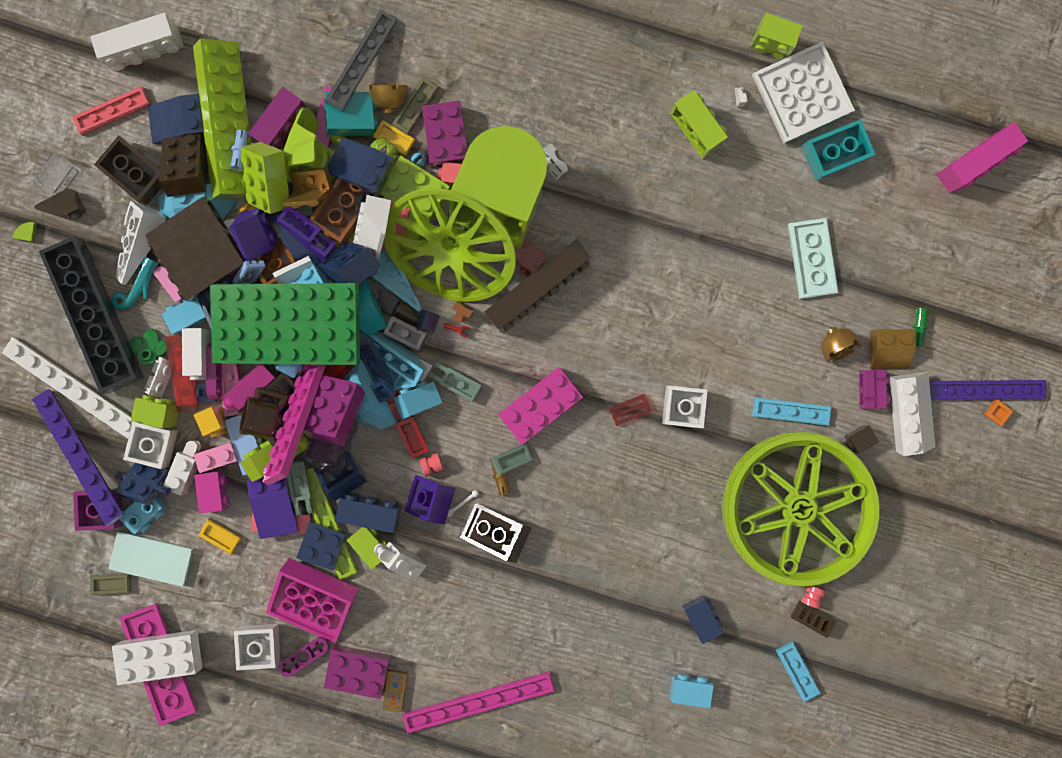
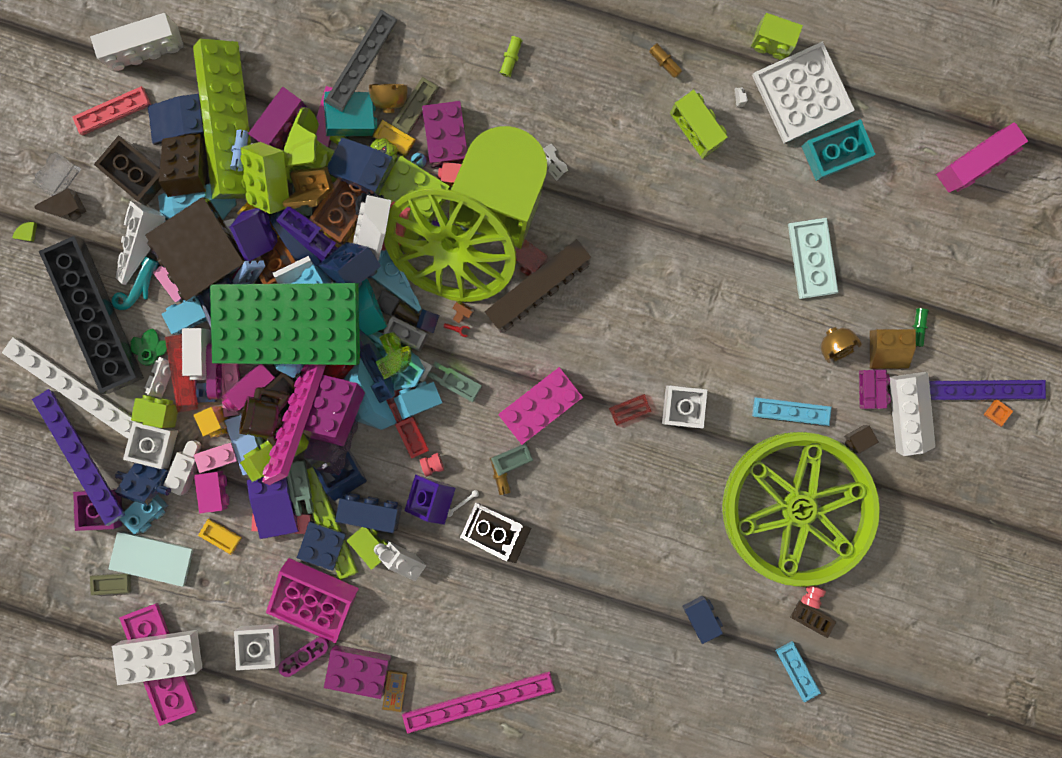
(397, 357): none -> clear neon green brick
(511, 56): none -> lime pin
(665, 60): none -> pearl gold axle
(691, 690): medium azure brick -> none

